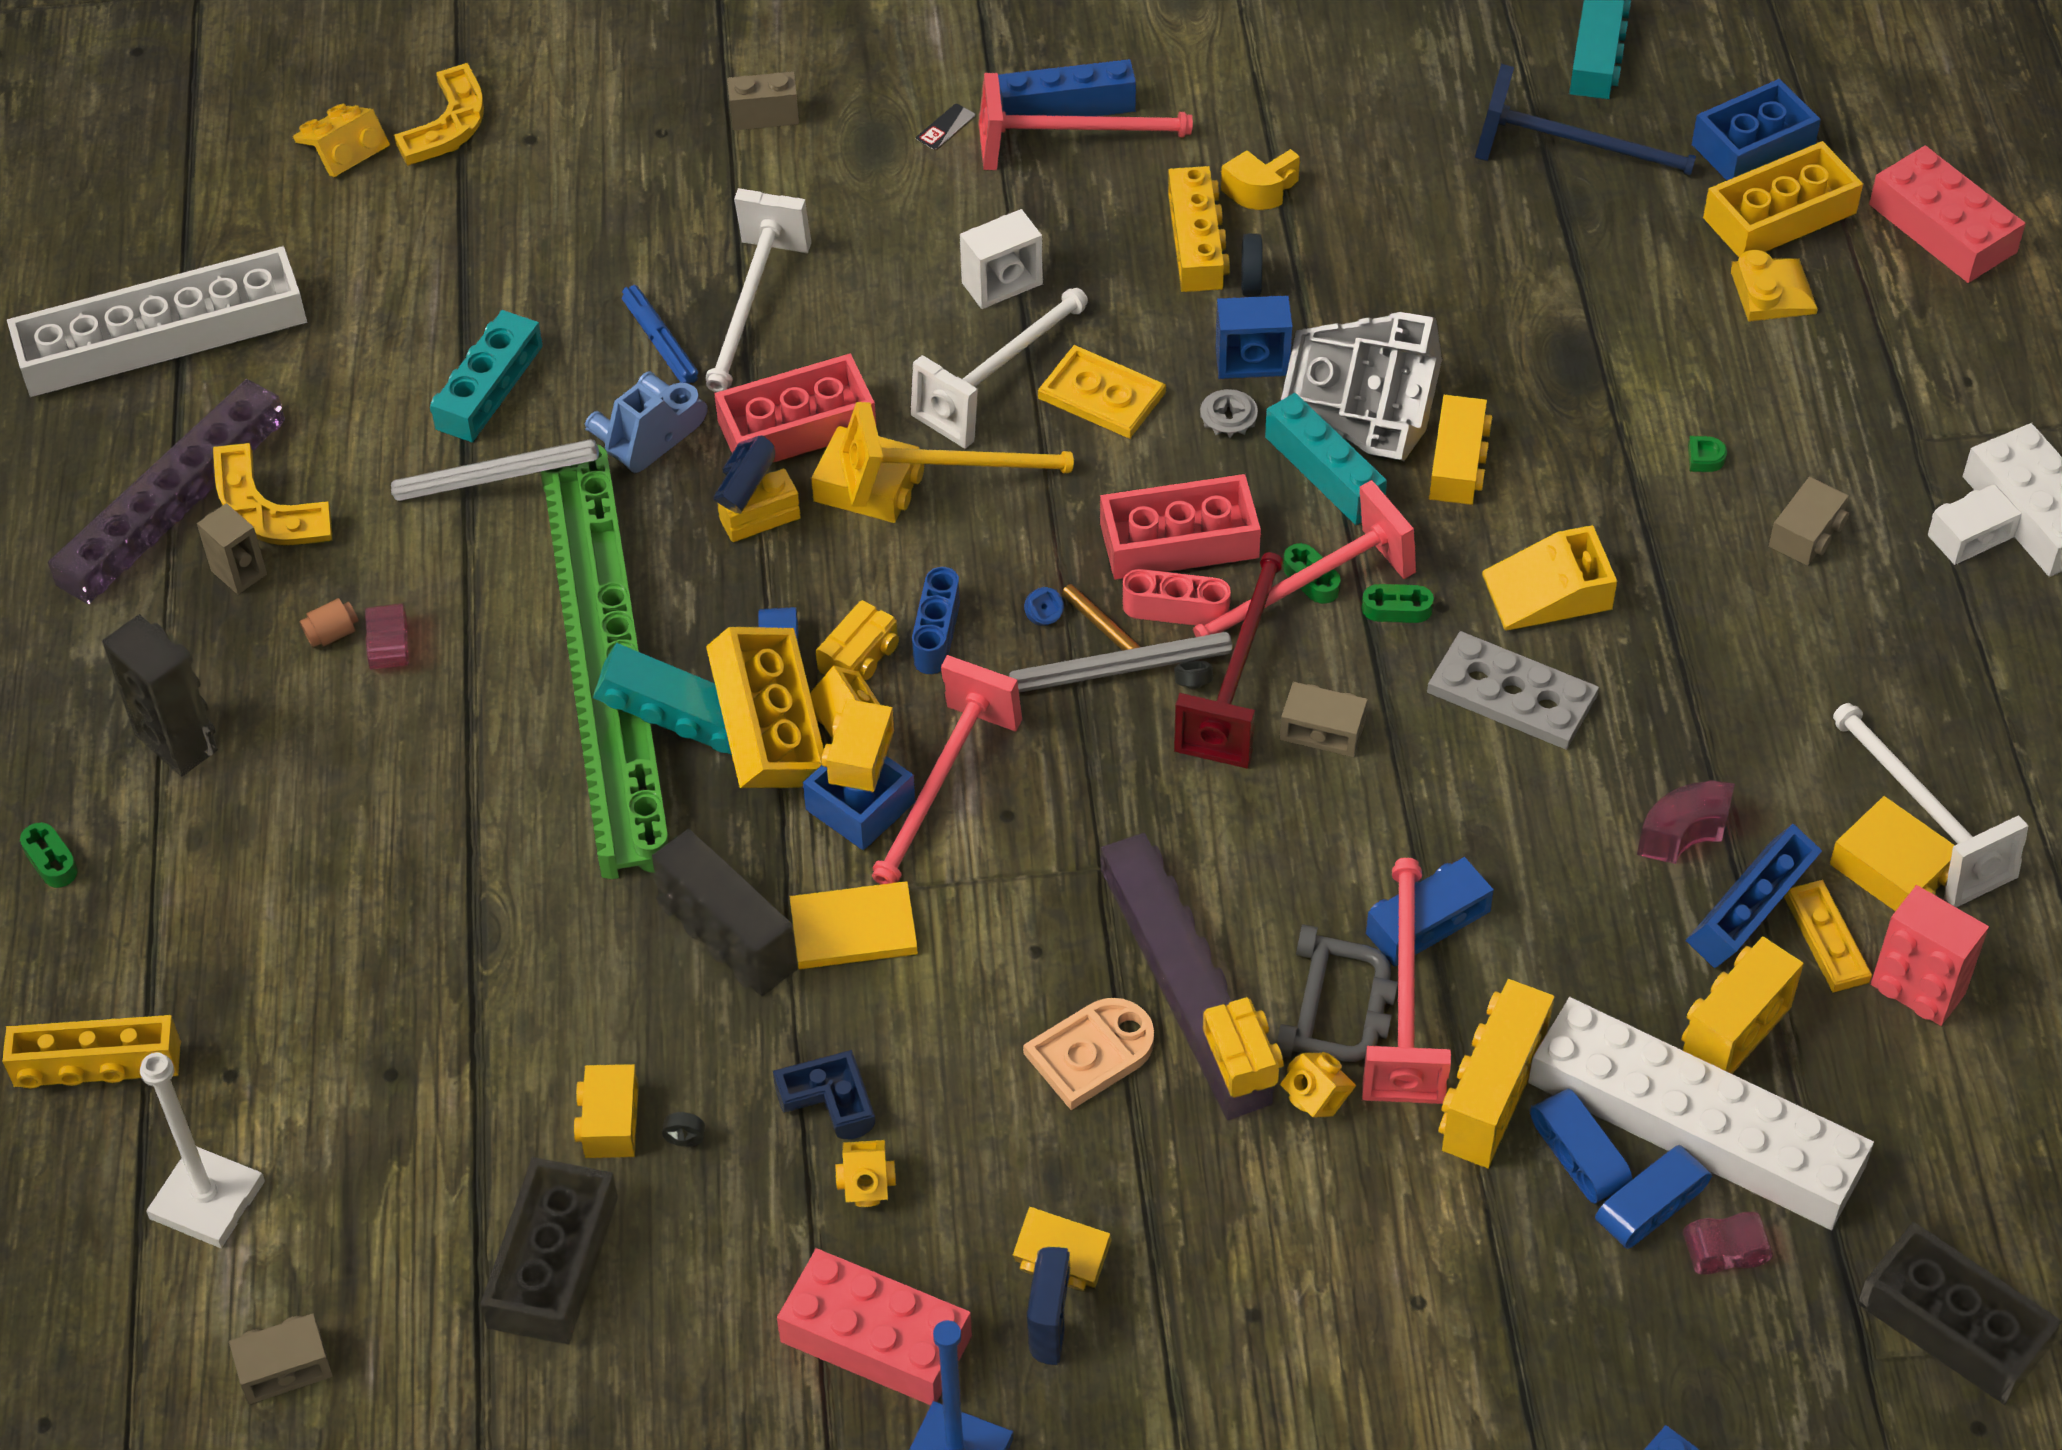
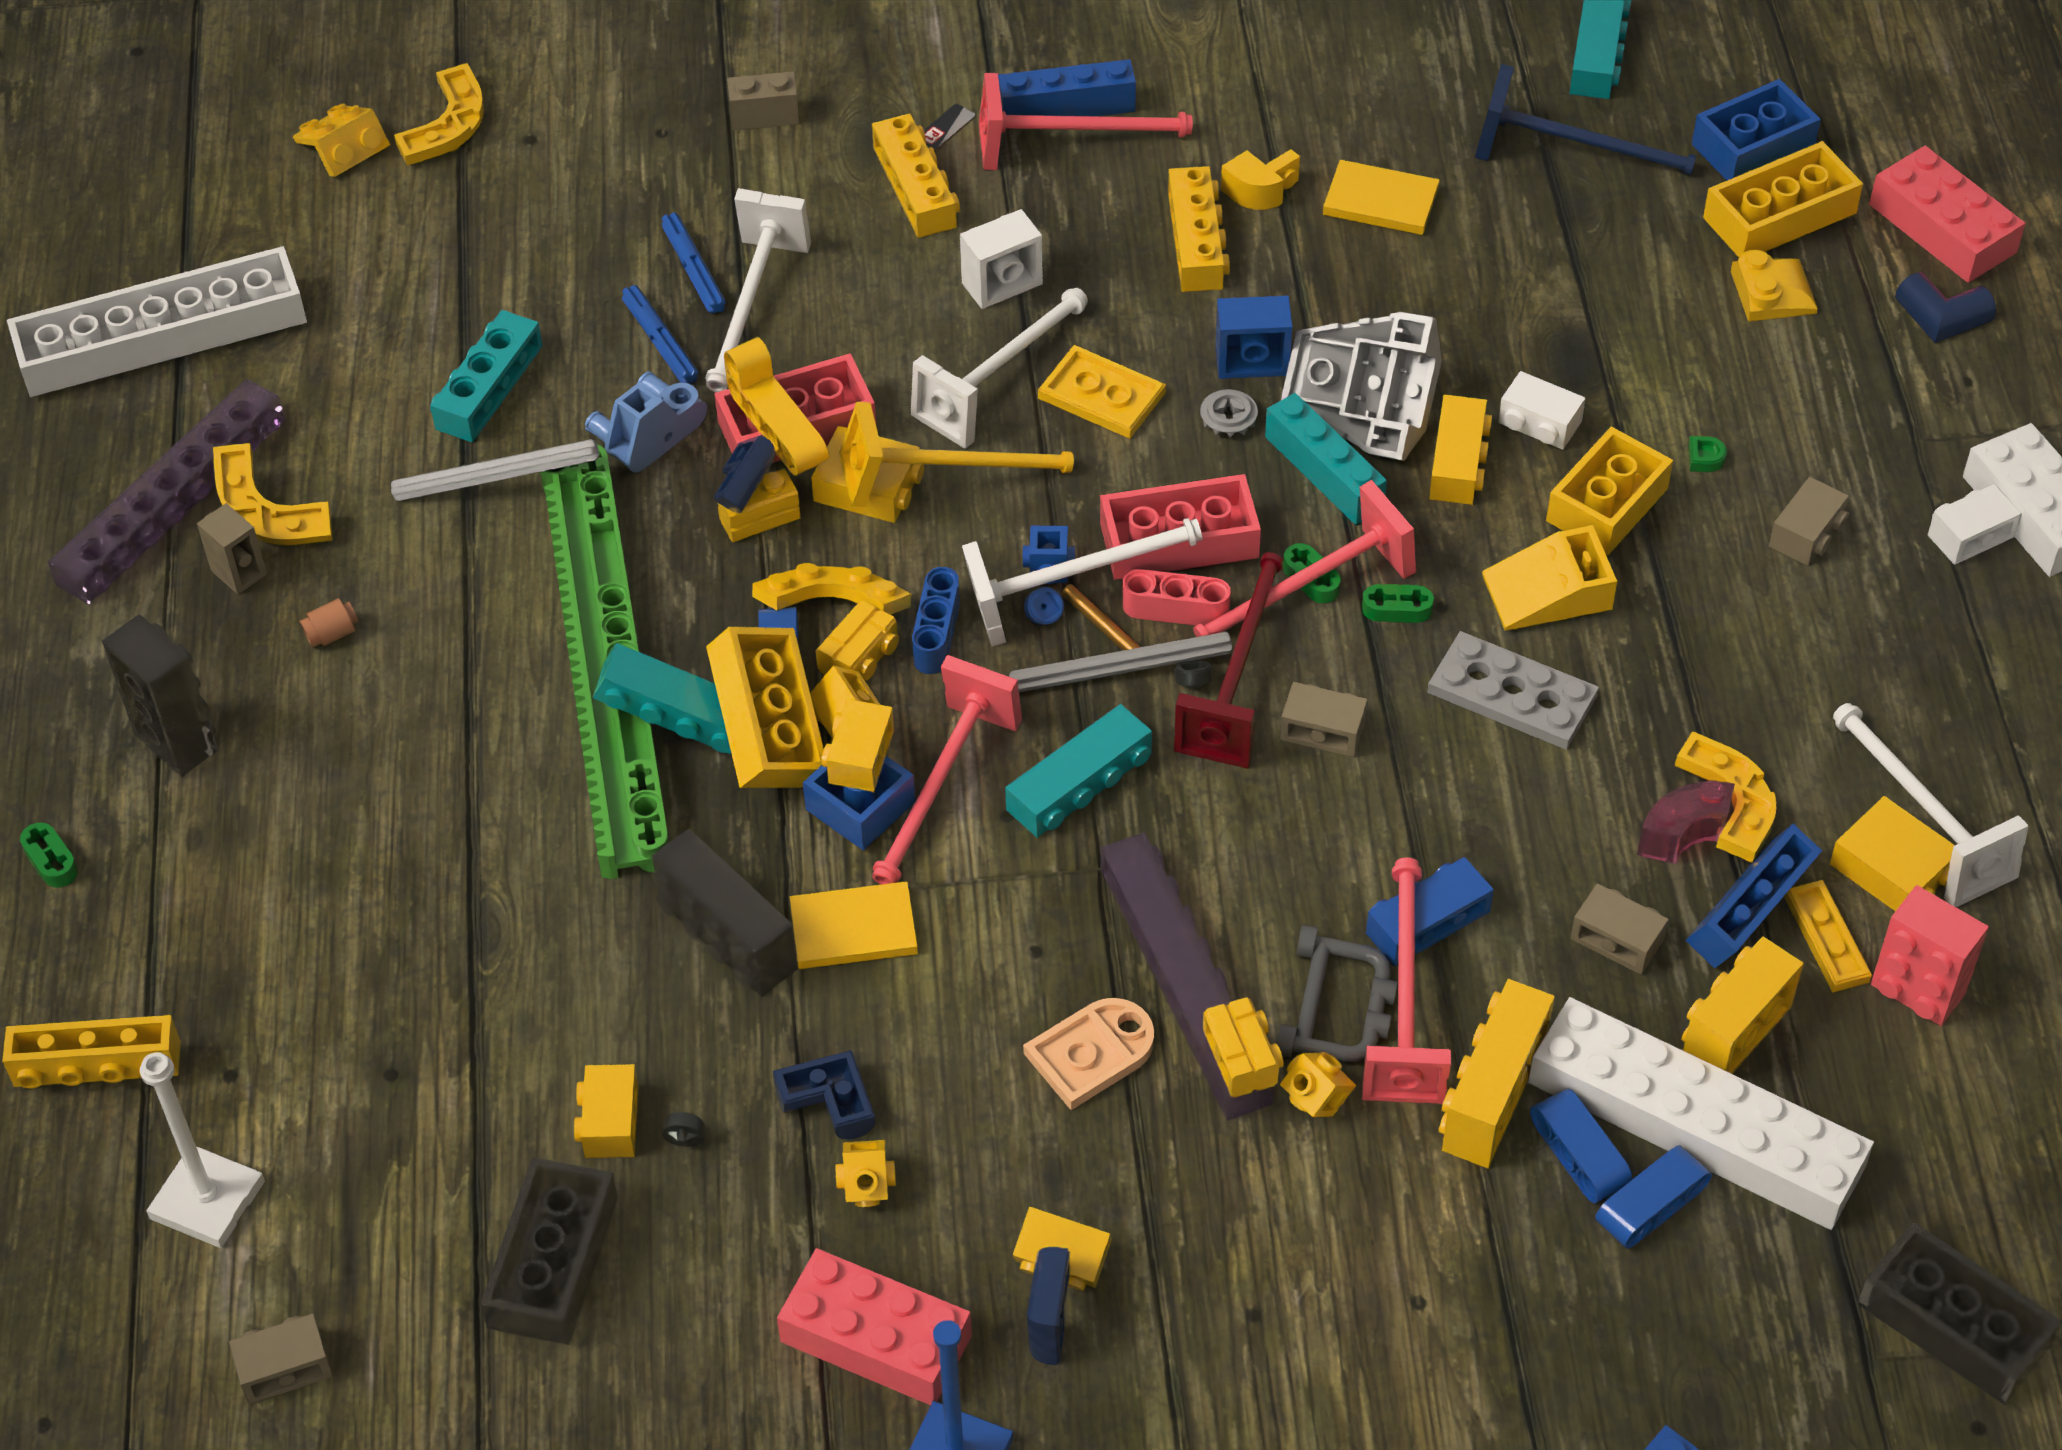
(387, 636): clear pink axle -> none
(693, 263): none -> blue axle
(771, 408): none -> yellow beam
(826, 581): none -> yellow plate
(915, 175): none -> yellow brick
(991, 591): none -> white tile
(1047, 548): none -> blue brick
(1079, 771): none -> teal brick
(1251, 265): black bush -> none
(1381, 197): none -> yellow tile
(1541, 410): none -> white brick
(1610, 488): none -> yellow brick
(1619, 928): none -> dark tan brick
(1727, 1243): clear pink axle -> none
(1751, 796): none -> yellow plate
(1942, 316): none -> dark blue brick

